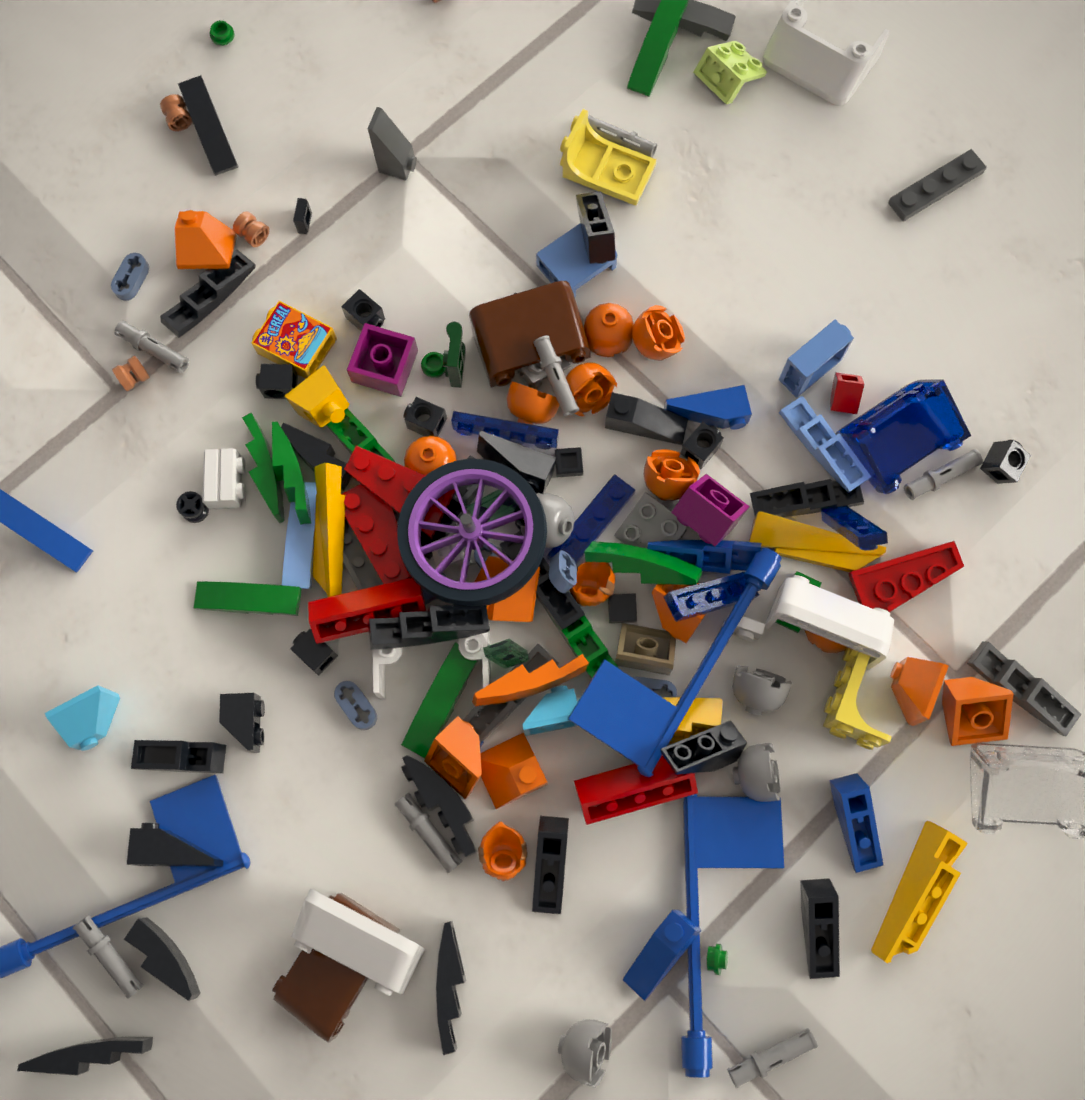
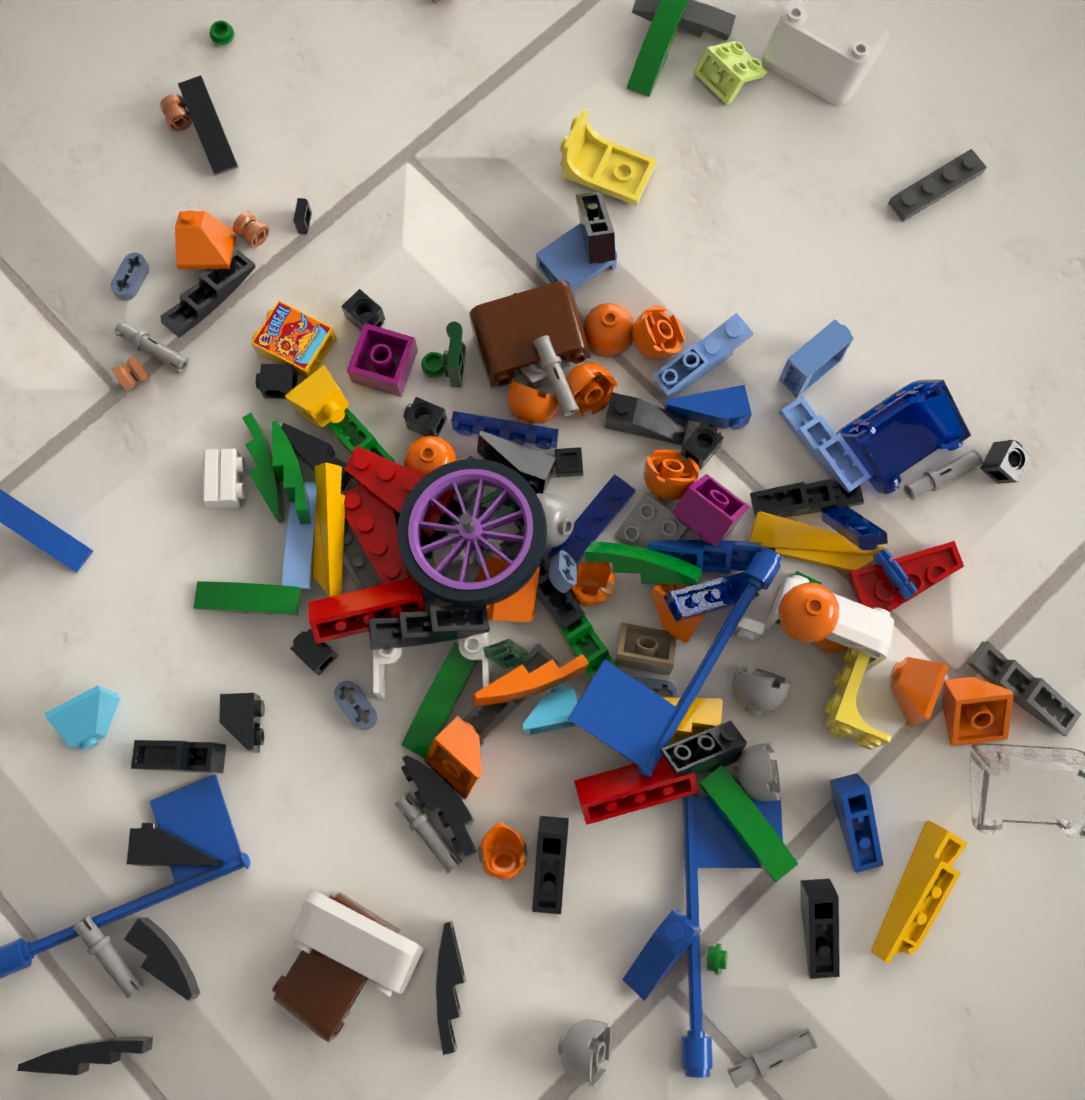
(188, 502): black wheel -> none
(390, 147): dark grey slope -> none
(511, 771): orange slope -> none
(622, 608): black tile -> none
(646, 147): light grey pin -> none
(703, 357): none -> light blue slope
(748, 823): none -> green slope
(808, 612): none -> orange cylinder
(846, 393): red brick -> none
(895, 573): none -> blue axle

